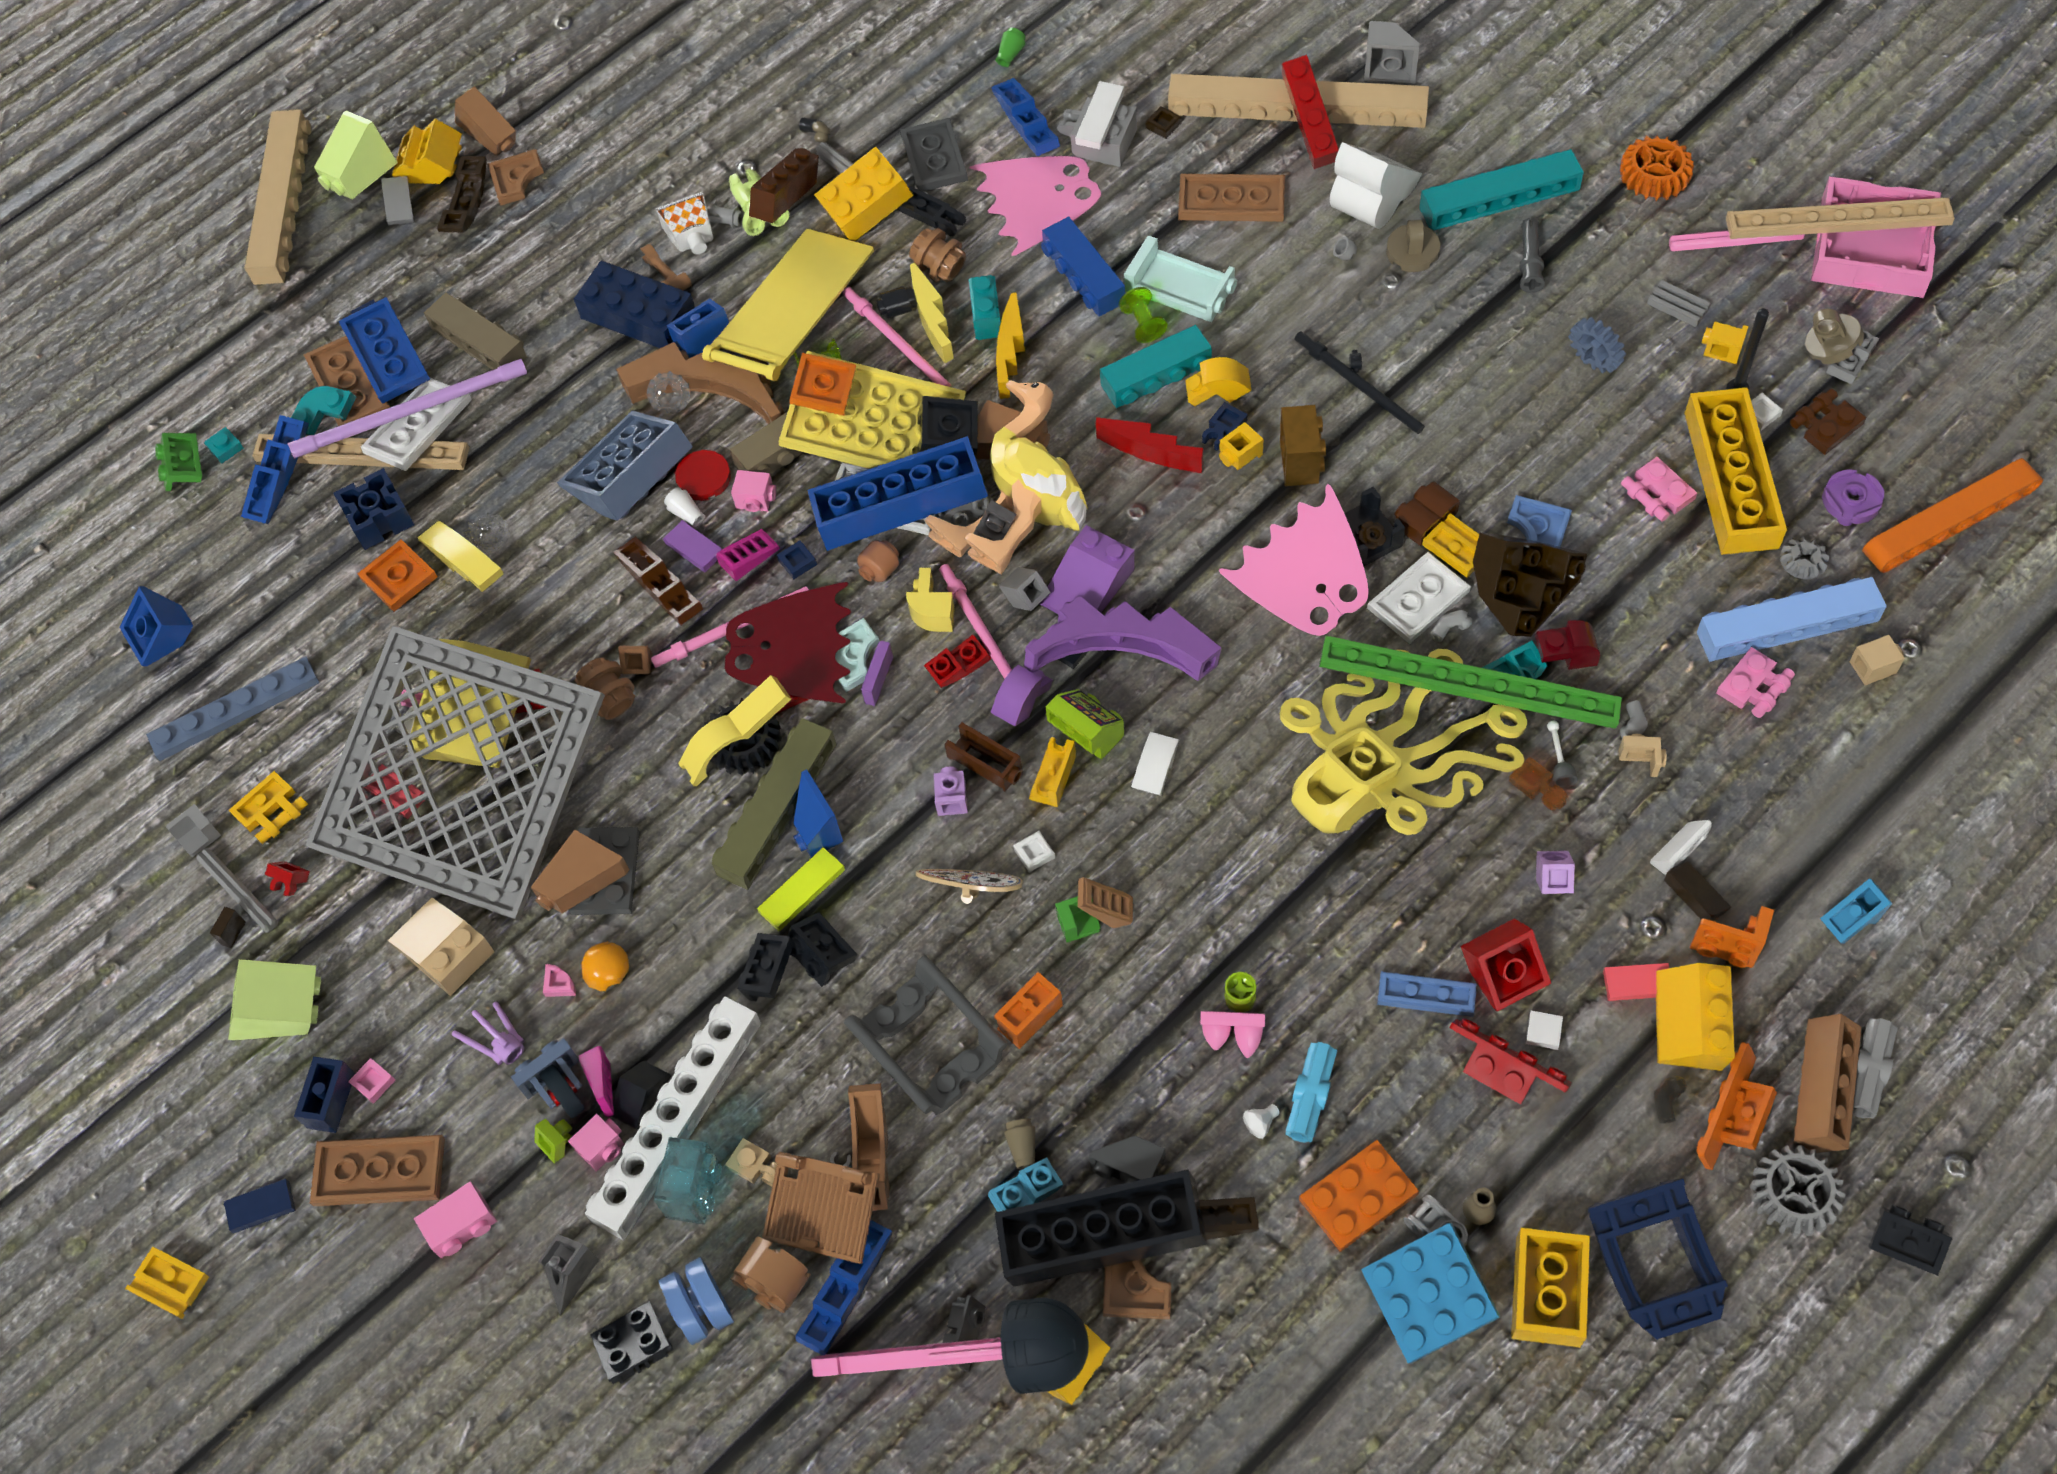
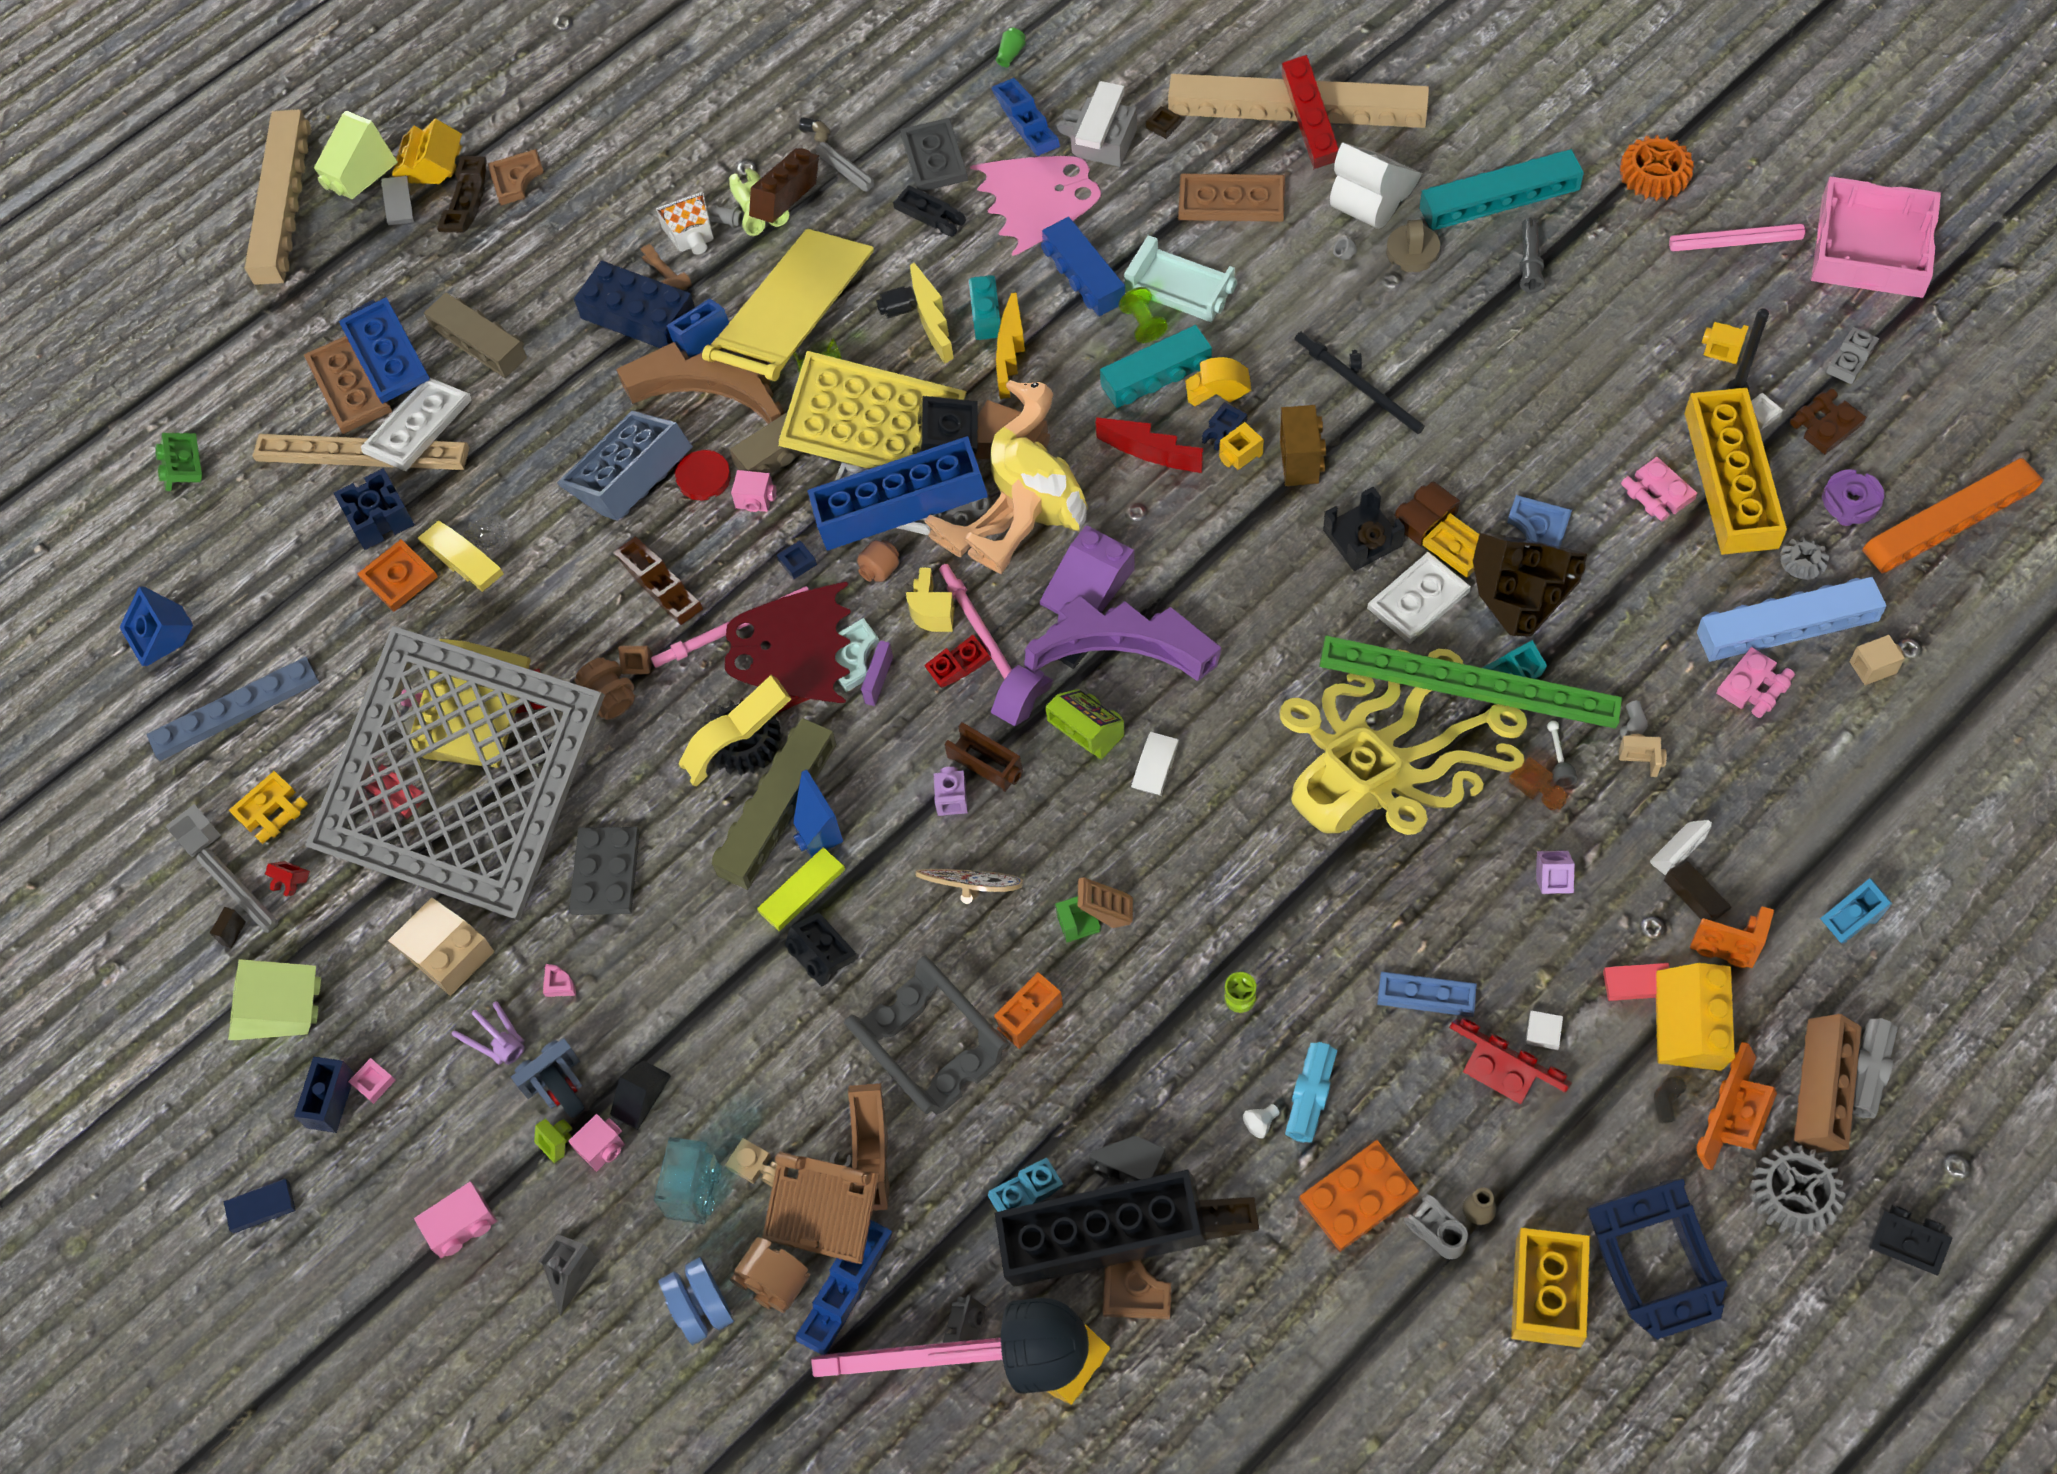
(167, 1282): yellow plate -> none
(223, 445): teal plate -> none
(275, 471): blue slope -> none
(314, 442): lavender piece -> none
(321, 402): teal plate -> none
(377, 1170): medium nougat tile -> none
(484, 122): medium nougat slope -> none
(577, 873): medium nougat slope -> none
(598, 1073): dark pink slope -> none
(604, 965): light orange hair -> none
(621, 1217): white brick -> none
(631, 1342): black hinge -> none
(658, 399): clear gear -> none
(683, 506): white cone -> none
(692, 546): medium lavender tile -> none
(744, 565): dark pink slope -> none
(765, 966): black bracket -> none
(822, 384): orange plate -> none
(863, 194): yellow brick -> none
(864, 308): bright pink bar -> none
(933, 252): medium nougat piece -> none
(995, 522): flat silver slope -> none
(1021, 1141): dark tan cone -> none
(1024, 588): light grey brick -> none
(1034, 851): white tile -> none
(1053, 773): yellow hinge -> none
(1247, 1029): bright pink tile -> none
(1300, 558): bright pink piece -> none
(1390, 54): light grey slope -> none
(1430, 1293): dark azure plate -> none
(1446, 622): light grey arm -> none
(1506, 963): red slope -> none
(1573, 643): dark red brick -> none
(1597, 345): sand blue gear -> none
(1681, 300): light grey tile -> none
(1833, 336): dark tan tile -> none
(1839, 218): tan tile -> none

